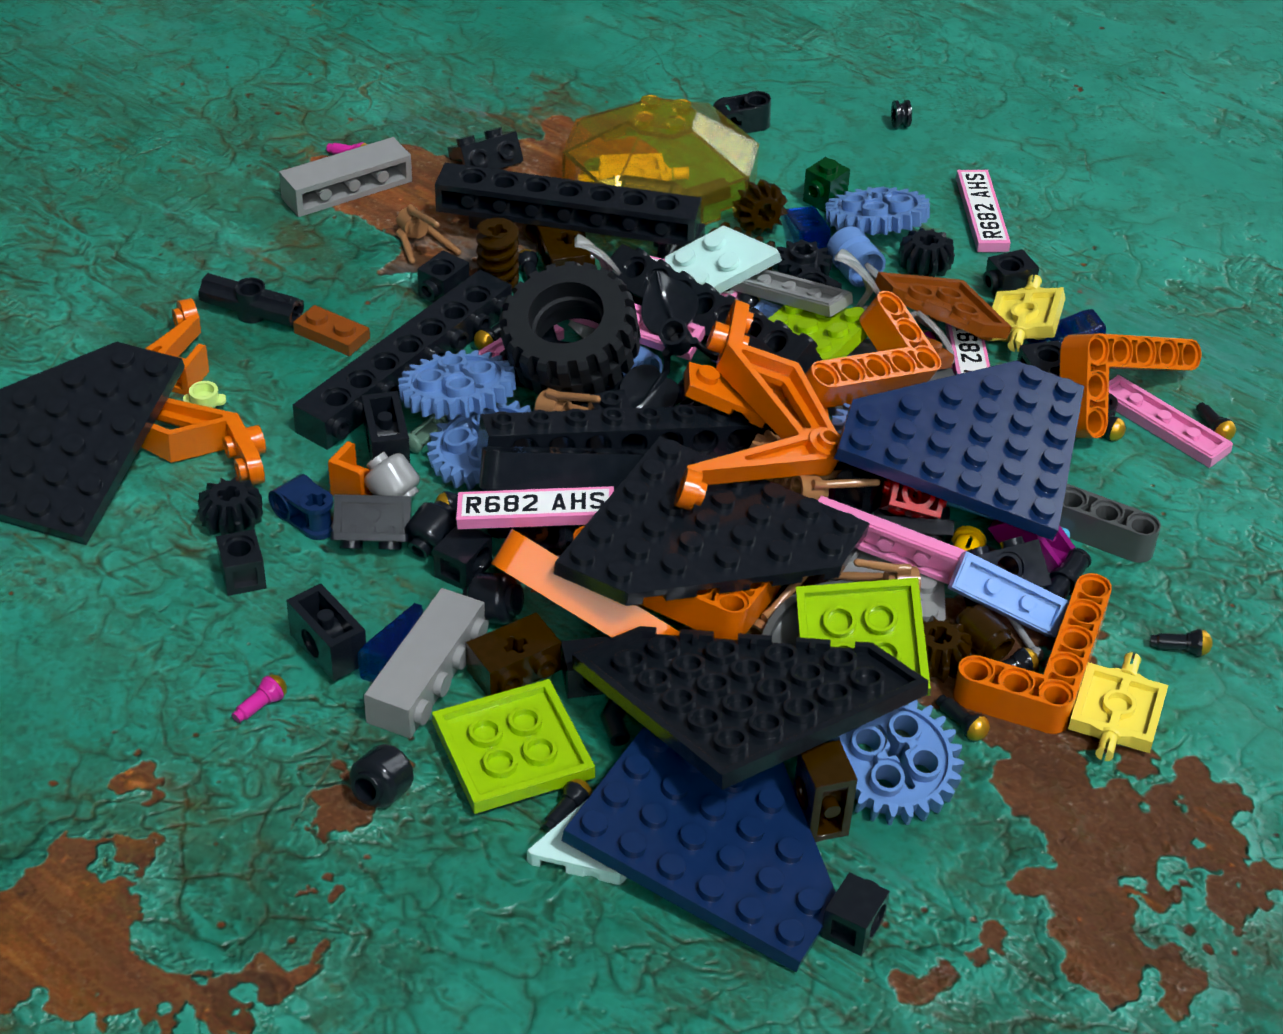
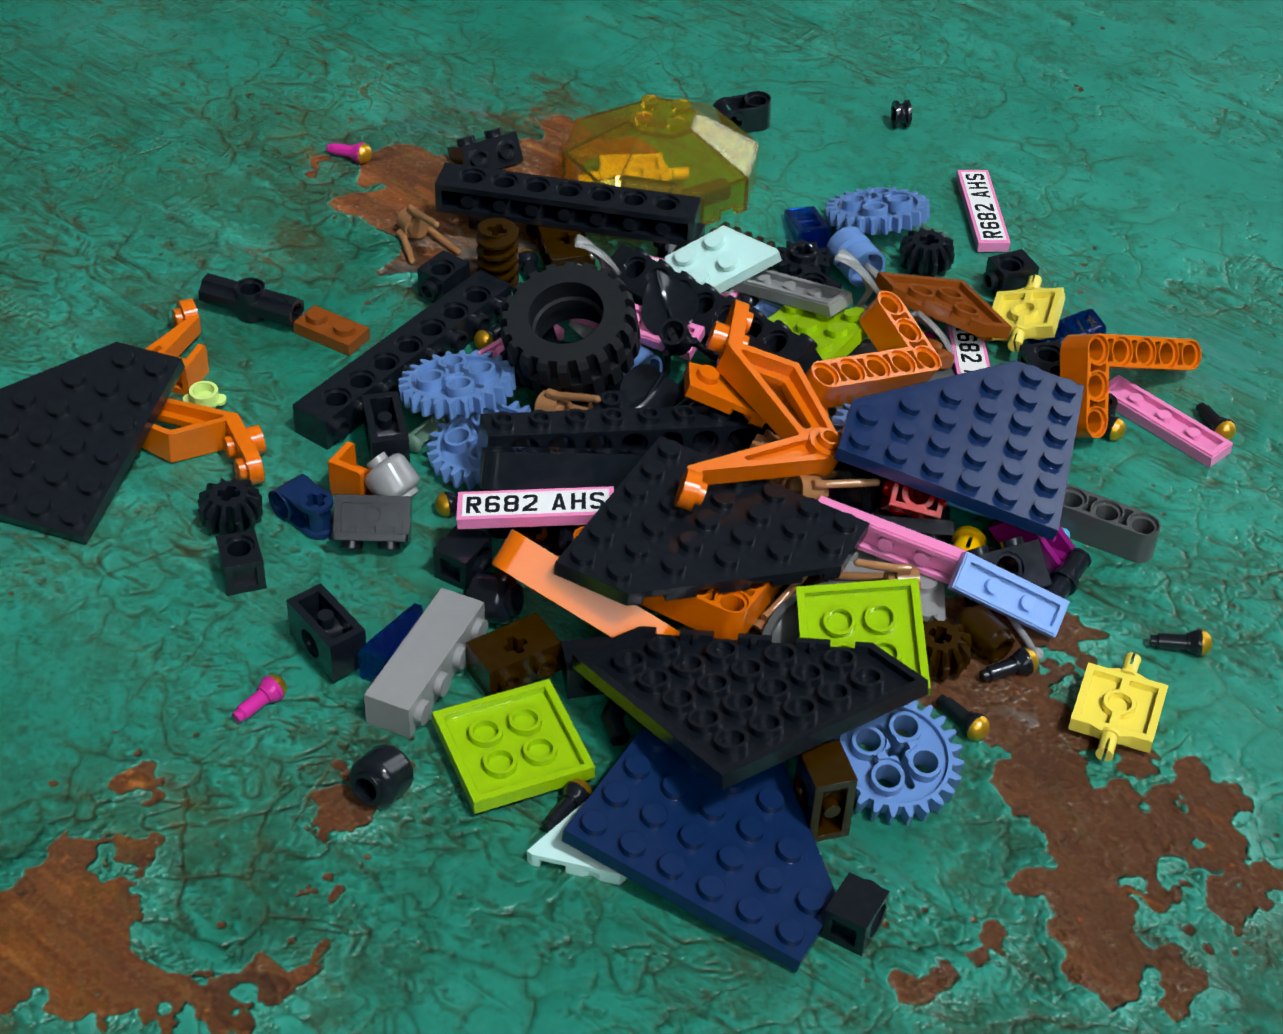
(345, 176): light grey brick -> none
(429, 527): black head -> none
(760, 207): dark brown gear -> none
(825, 181): dark green brick -> none
(1034, 698): orange beam -> none

